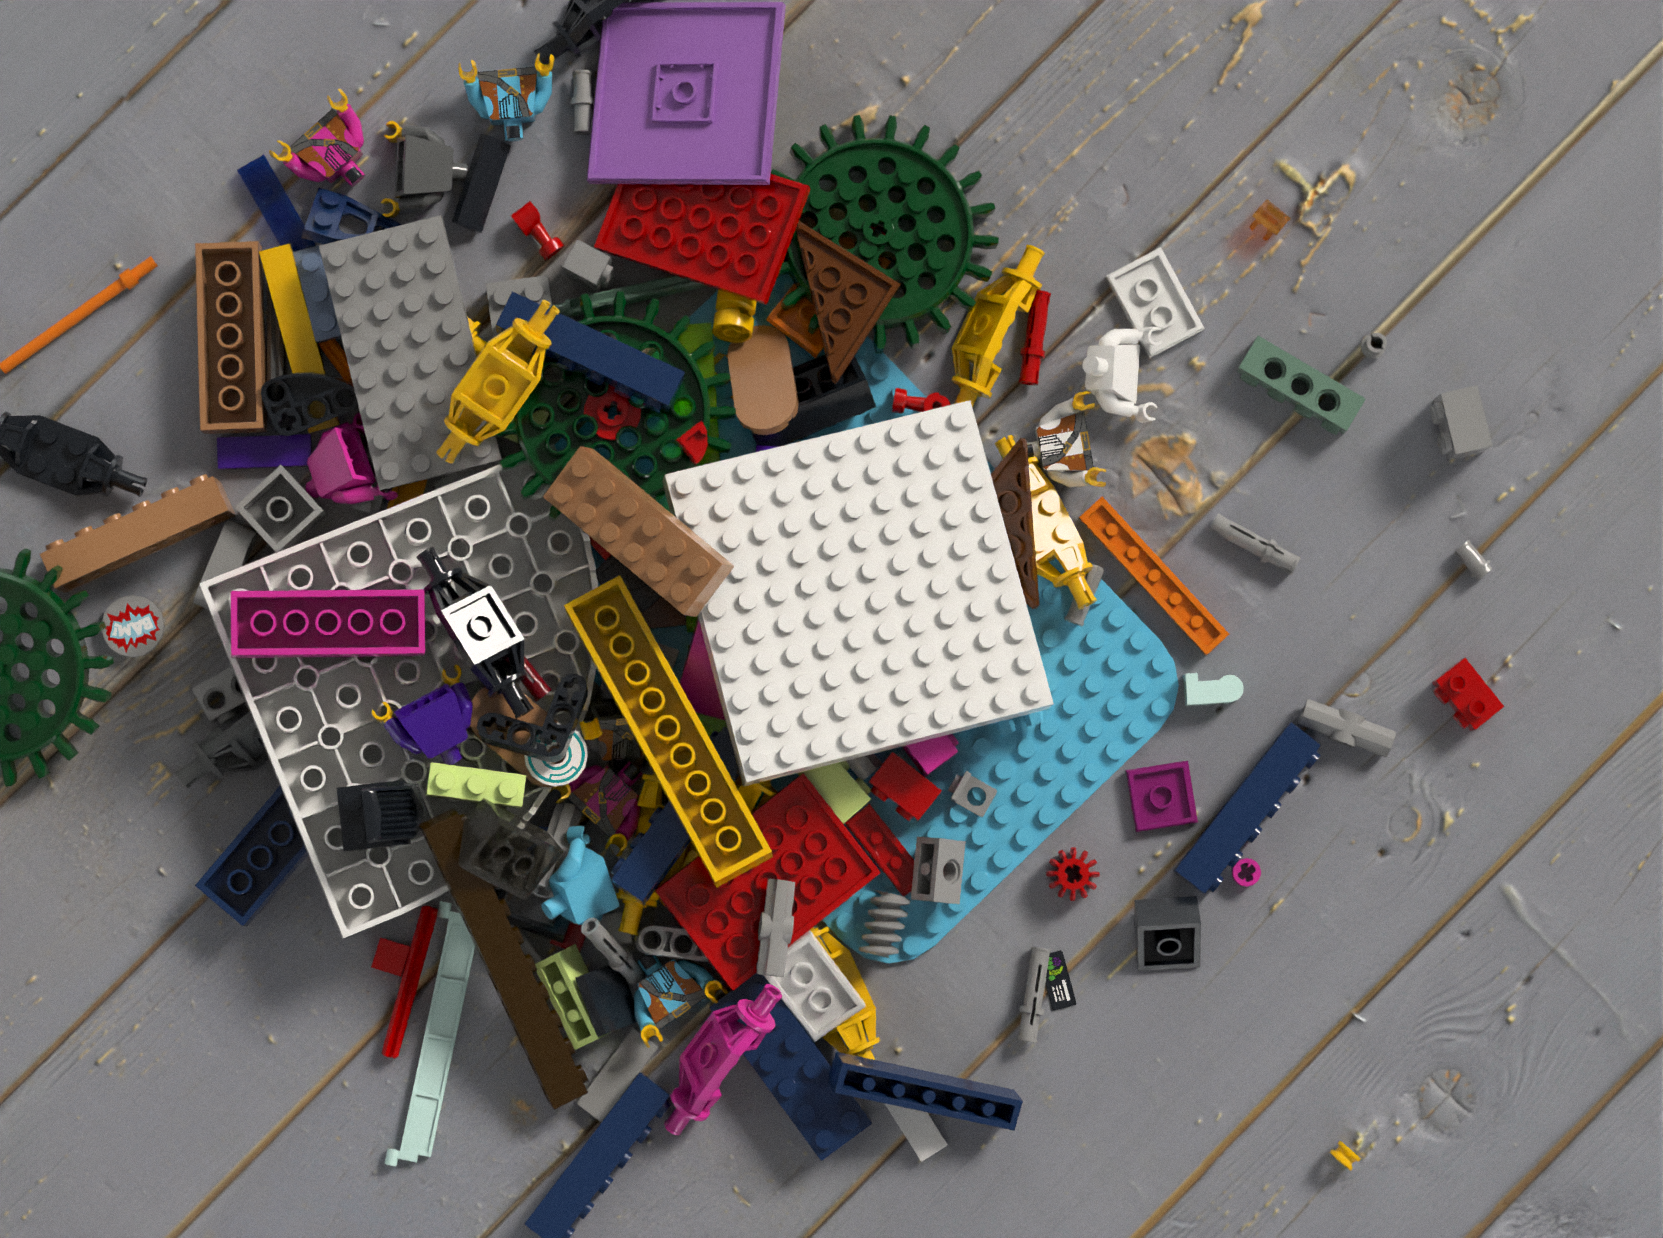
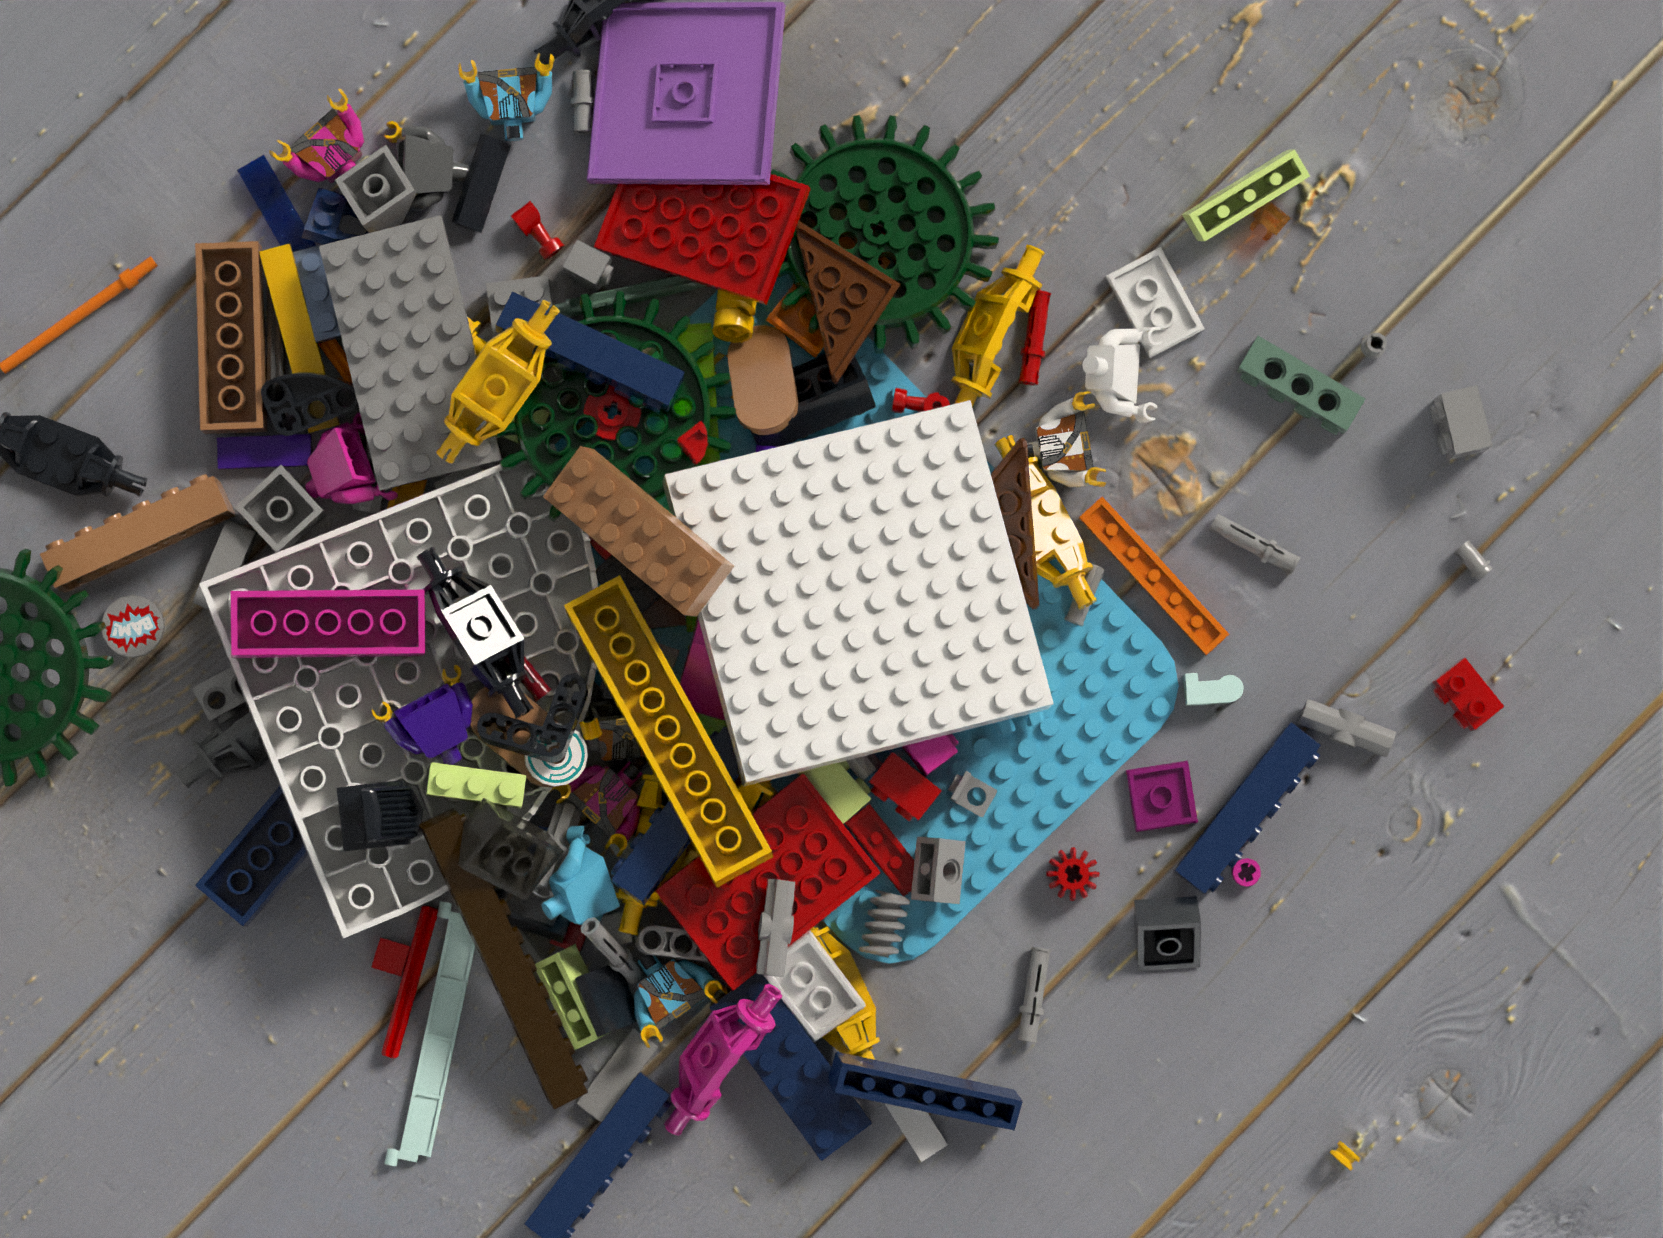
(378, 191): none -> light grey slope
(1058, 982): black sticker -> none
(1246, 195): none -> yellowish green brick

